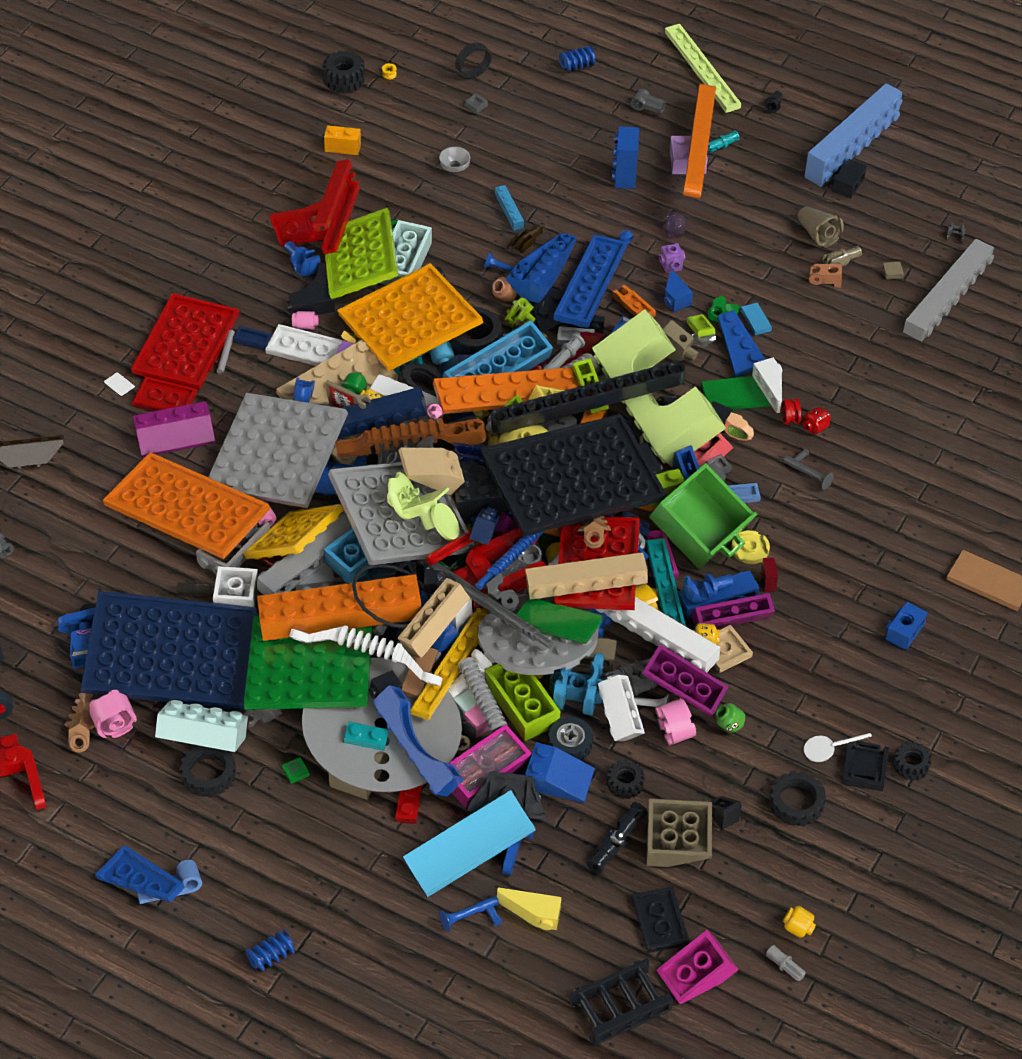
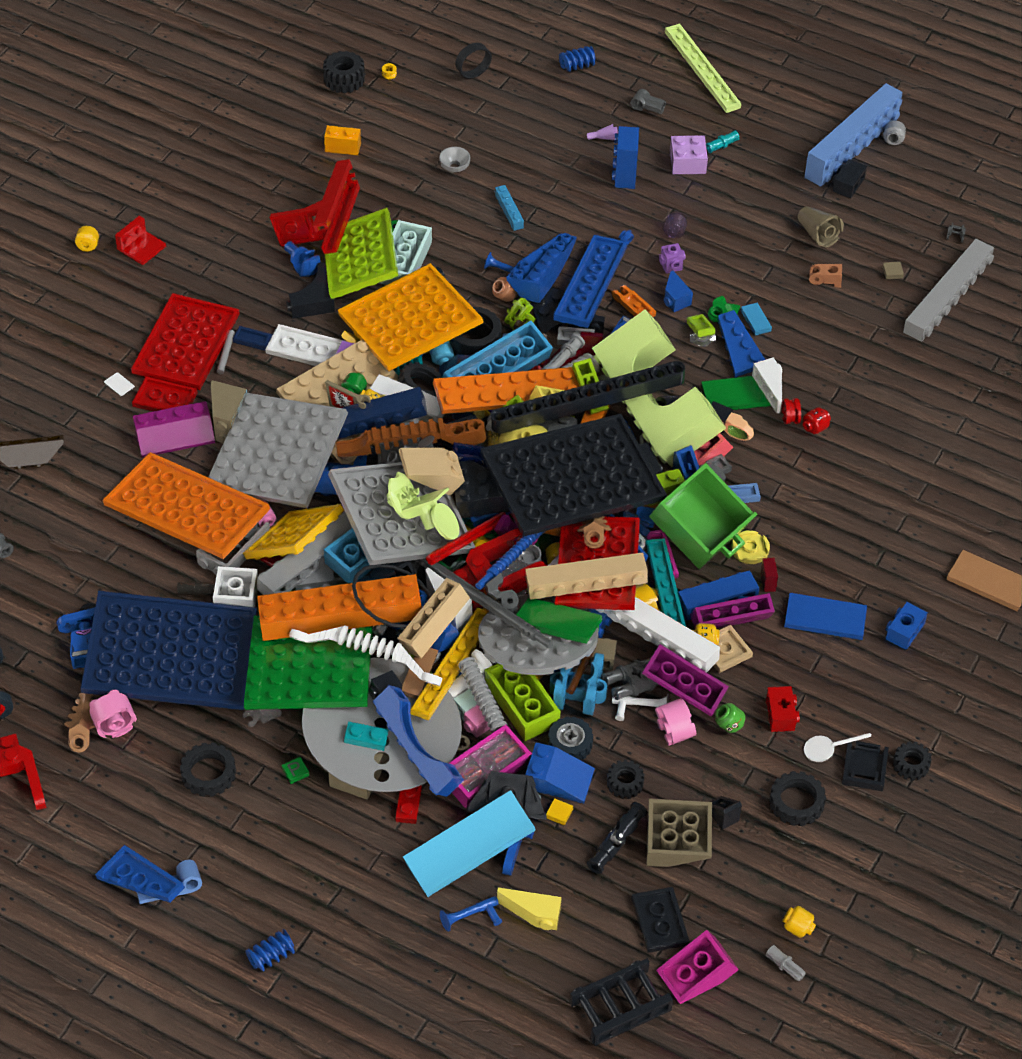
(87, 238): none -> yellow head
(137, 242): none -> red bracket
(201, 725): light aqua brick -> none
(225, 407): none -> dark tan slope
(303, 390): blue piece -> none
(305, 320): bright pink brick -> none
(434, 411): bright pink axle -> none
(434, 579): black rock -> none
(468, 730): black piece -> none
(476, 103): dark grey plate -> none
(485, 525): dark blue slope -> none
(526, 238): dark brown arm -> none
(559, 812): none -> yellow tile
(578, 674): none -> reddish brown bar
(606, 133): none -> lavender cone
(620, 708): white brick -> none
(644, 513): none -> blue plate
(681, 341): dark tan torso -> none
(699, 141): orange beam -> none
(704, 590): blue piece -> none
(773, 102): black cone -> none
(781, 709): none -> red brick
(795, 462): dark grey piece -> none
(825, 616): none -> blue tile
(842, 256): dark tan arm -> none
(894, 132): none -> light grey head

